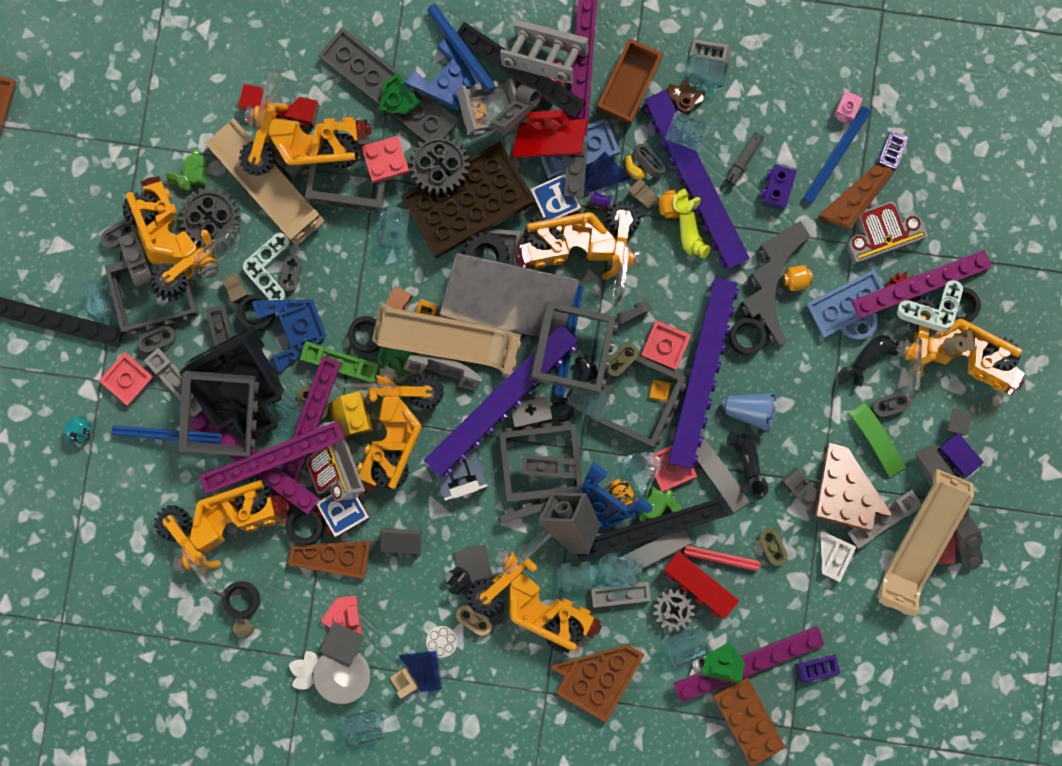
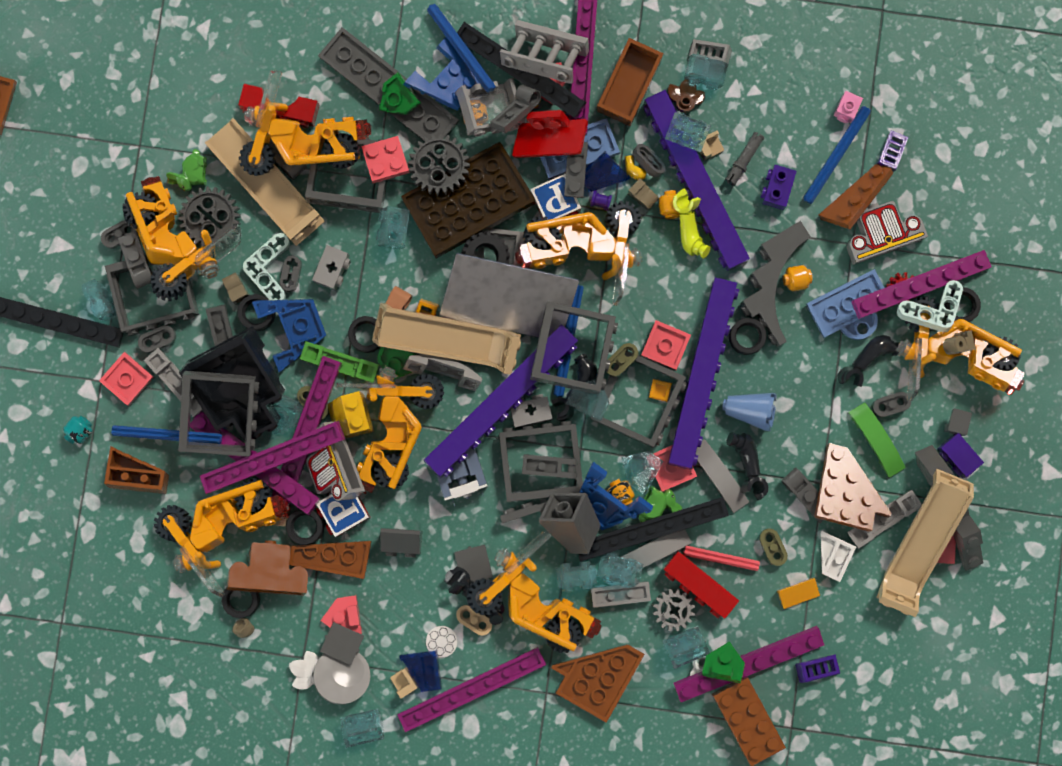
(133, 474): none -> dark orange wedge
(268, 571): none -> dark orange brick
(330, 257): none -> light grey brick
(471, 689): none -> magenta plate
(640, 309): dark grey plate -> none
(711, 146): none -> tan panel
(798, 593): none -> light orange slope

